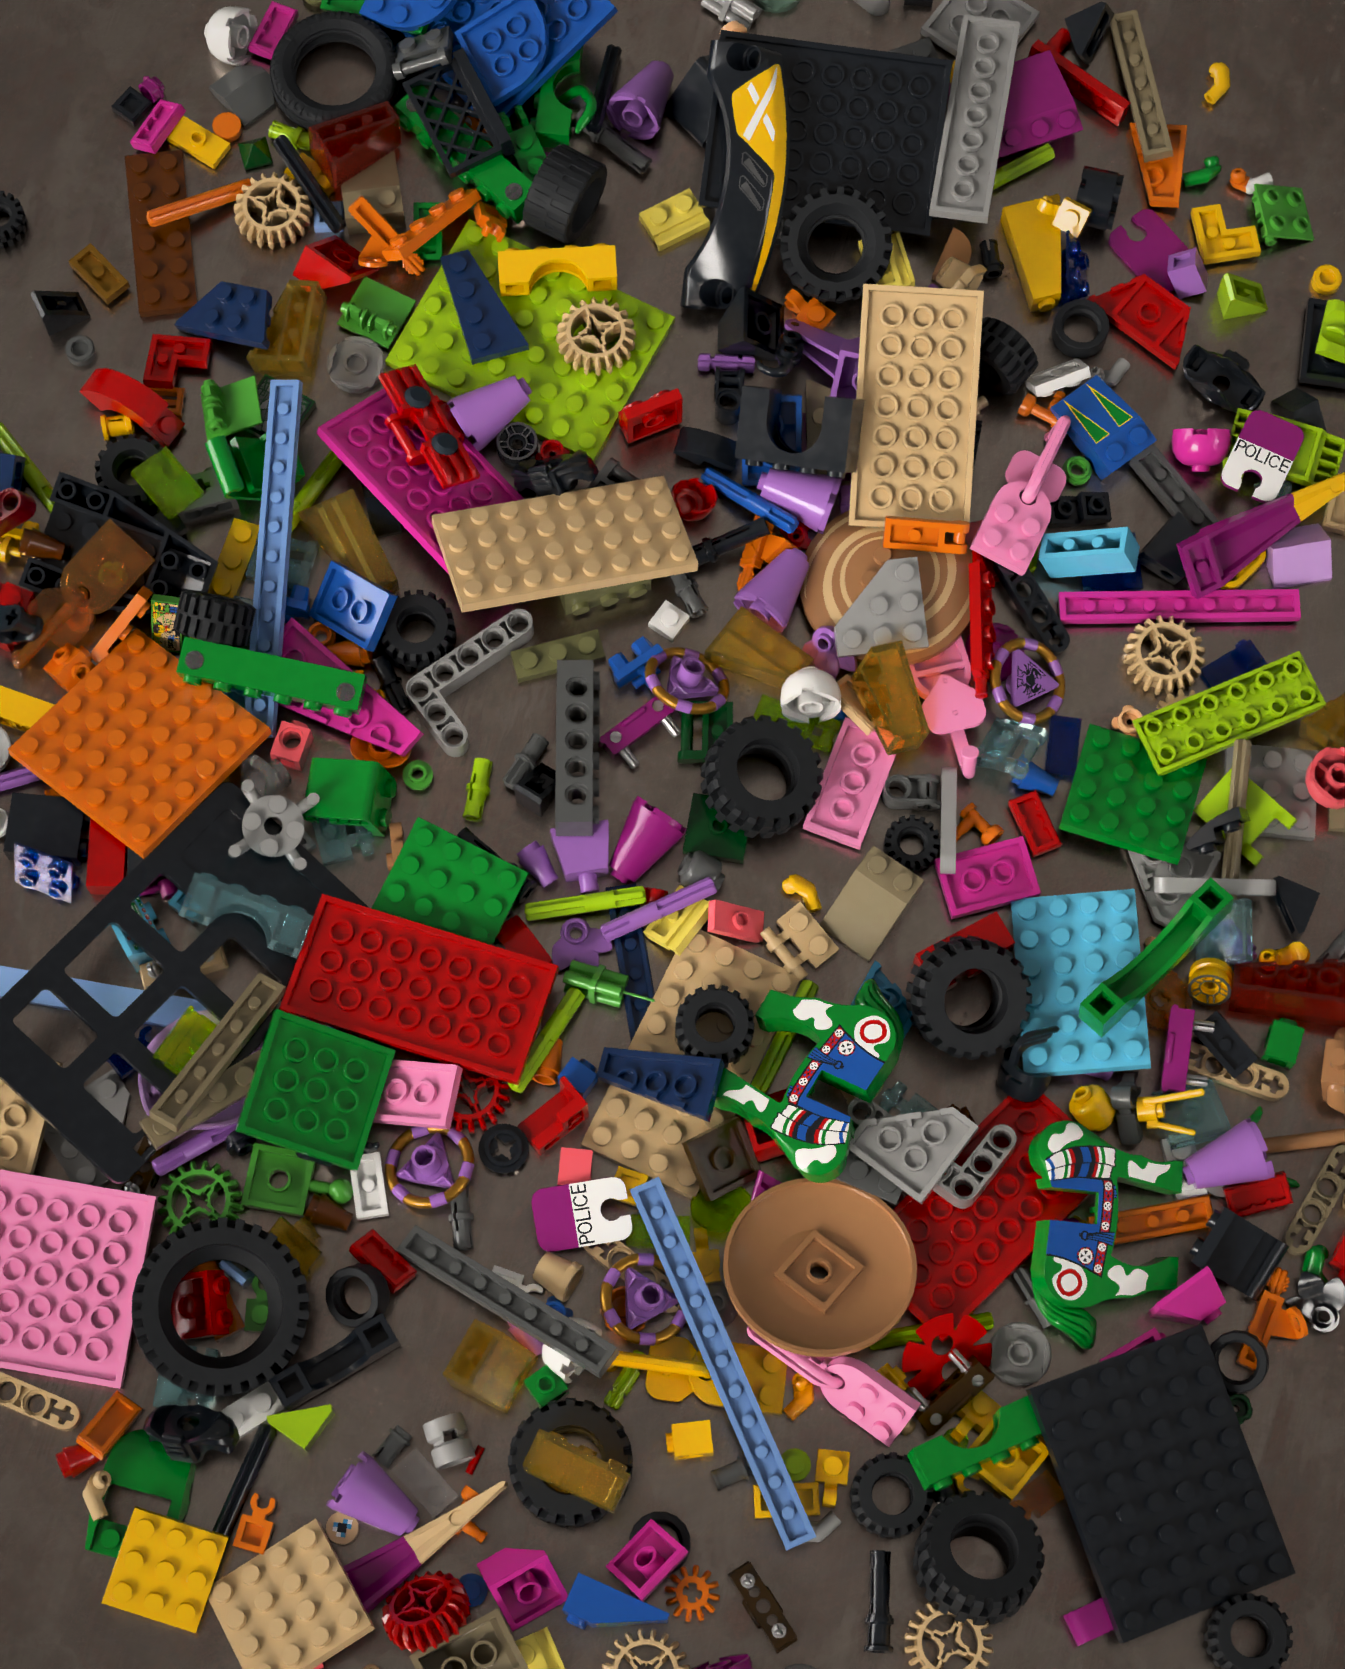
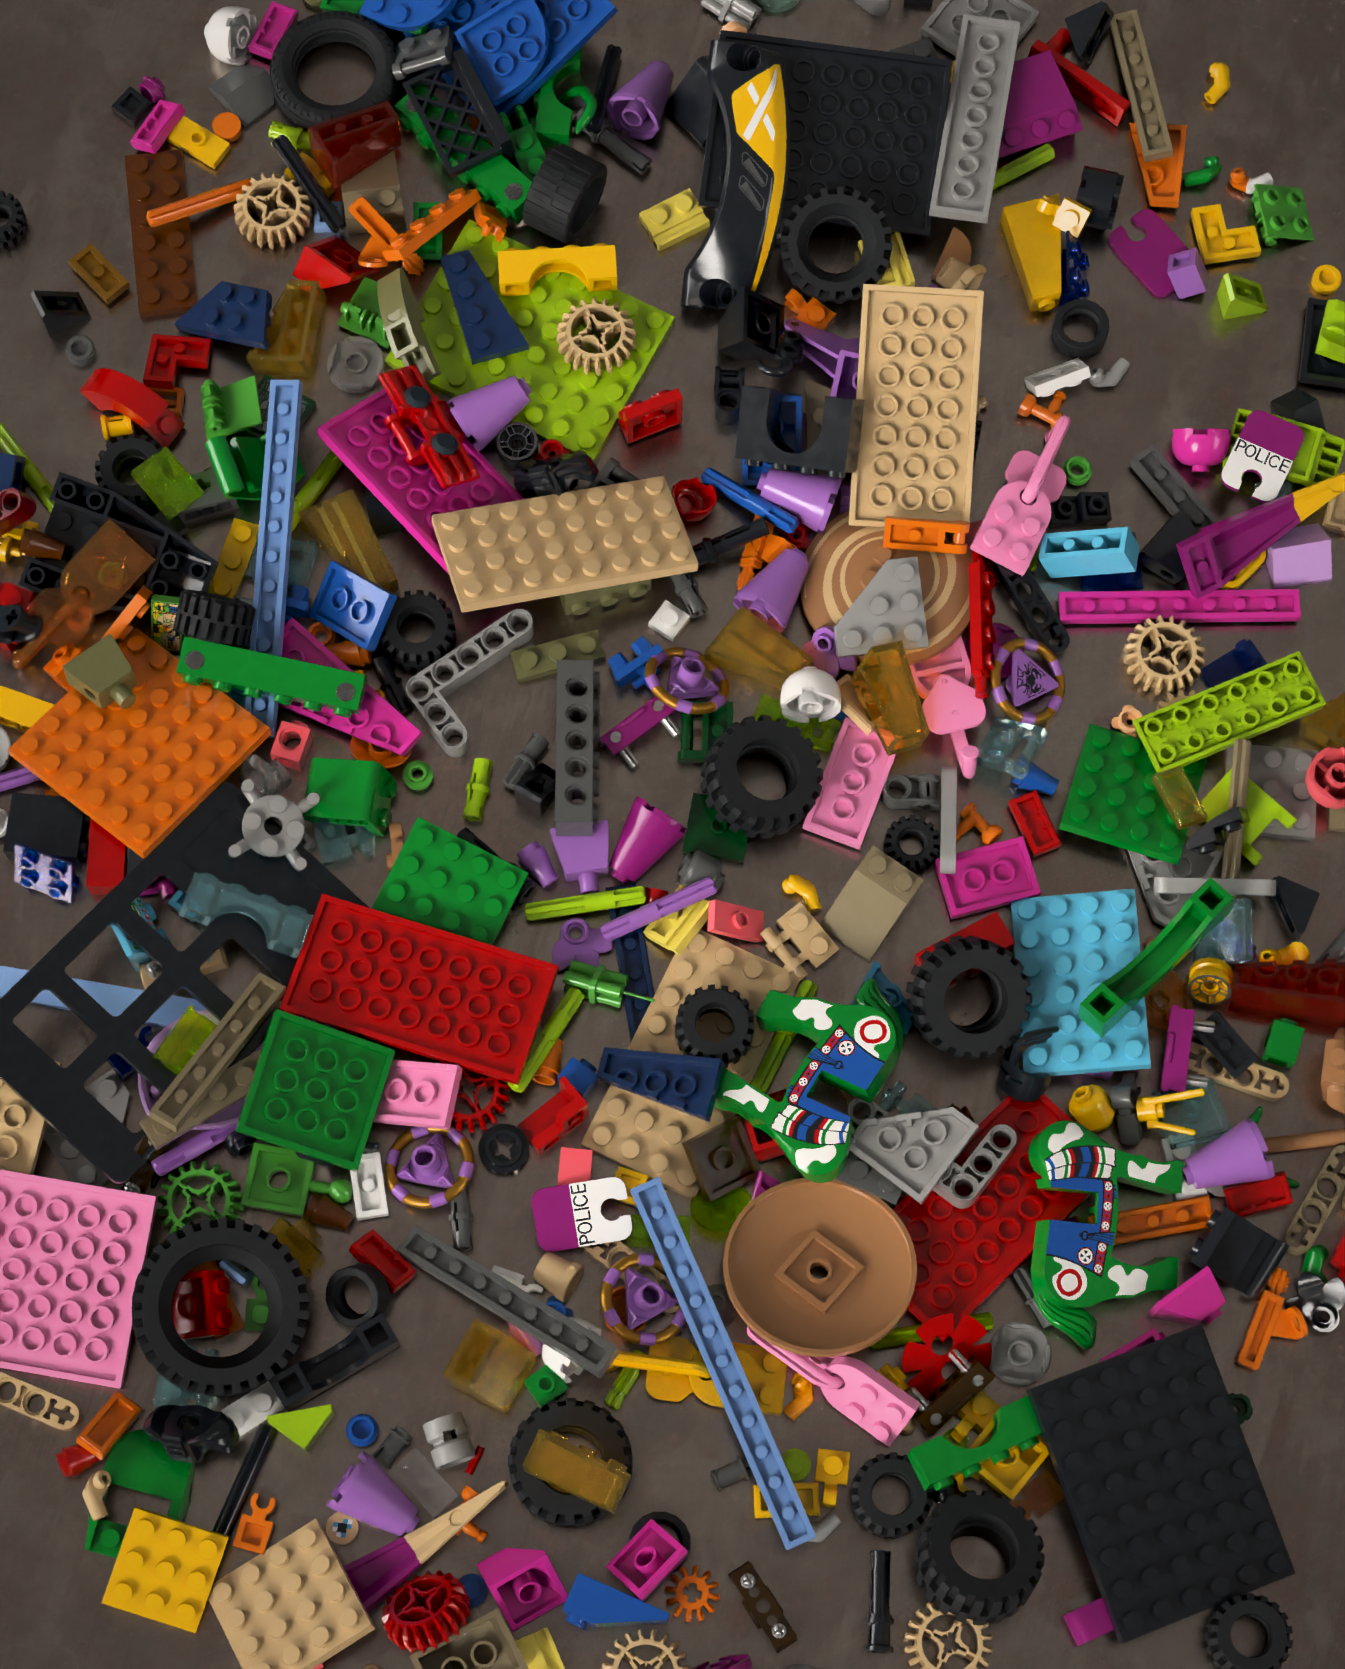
(102, 674): none -> olive torso
(255, 153): dark green slope -> none
(362, 1430): none -> blue plate
(403, 324): none -> olive slope
(518, 938): red slope -> none
(690, 1440): yellow brick -> none
(706, 446): black slope -> none
(706, 1259): yellow plate -> none
(726, 362): medium lavender axle -> none
(991, 259): black pin -> none
(1004, 357): black tyre -> none
(1063, 745): clear blue tile -> none
(1103, 426): blue slope -> none
(1148, 316): red wing -> none
(1179, 797): none -> clear yellow plate
(1204, 366): black piece -> none
(1260, 1352): black tyre -> none

